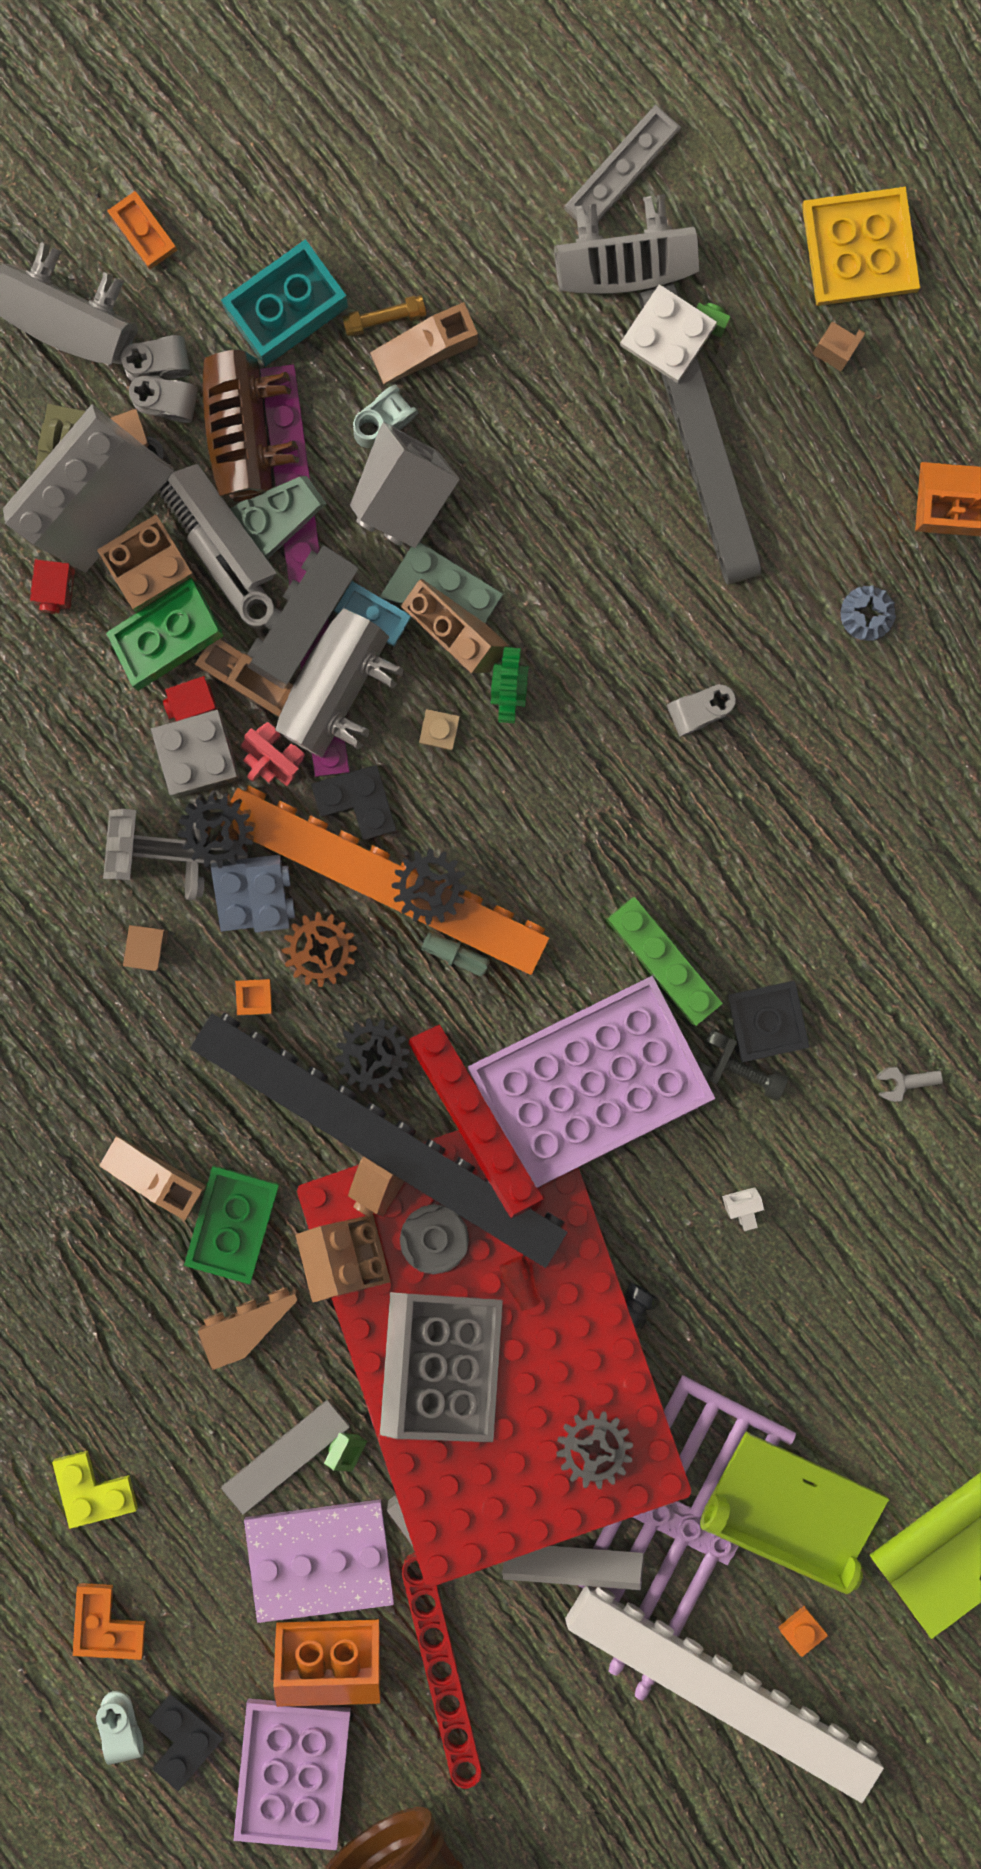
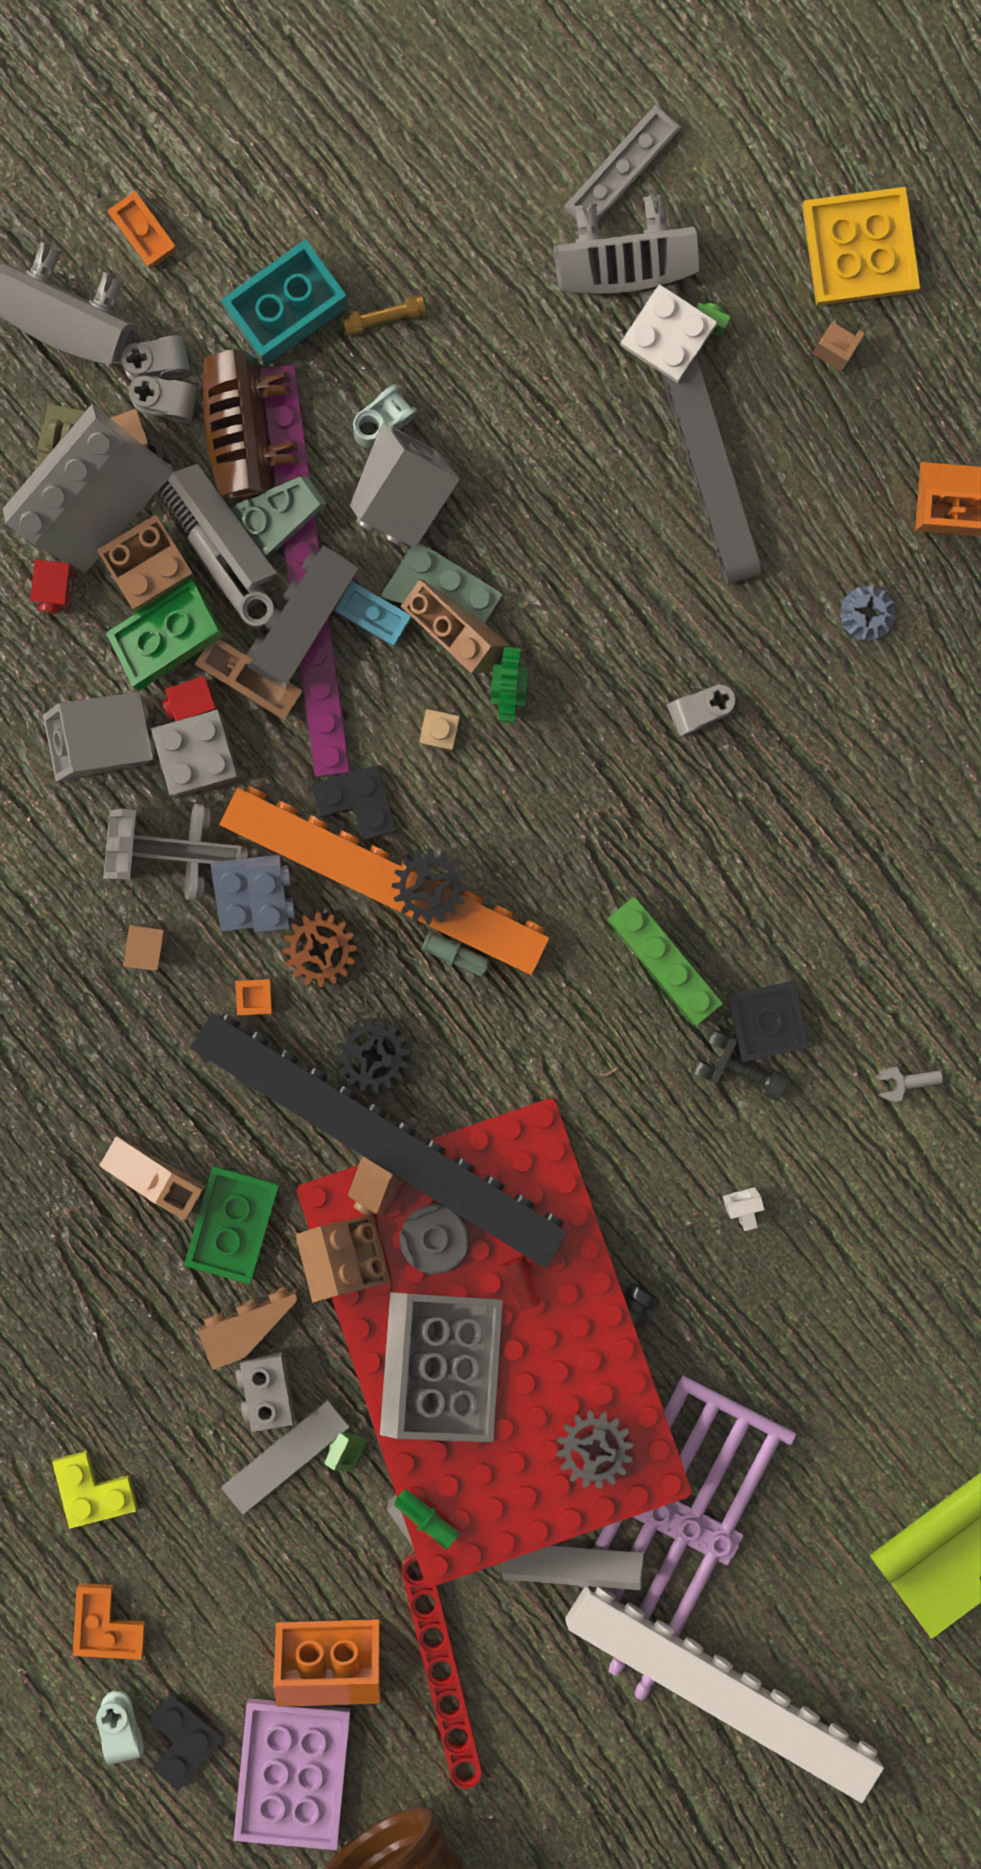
(98, 735): none -> light grey slope
(206, 820): black gear -> none
(266, 759): coral hips -> none
(266, 1391): none -> light grey brick
(319, 1561): lavender plate -> none
(332, 681): light grey piece -> none
(426, 344): slope -> none
(426, 1518): none -> green axle
(475, 1121): red plate -> none
(592, 1082): lavender plate -> none
(794, 1523): lime door -> none
(803, 1631): orange plate -> none

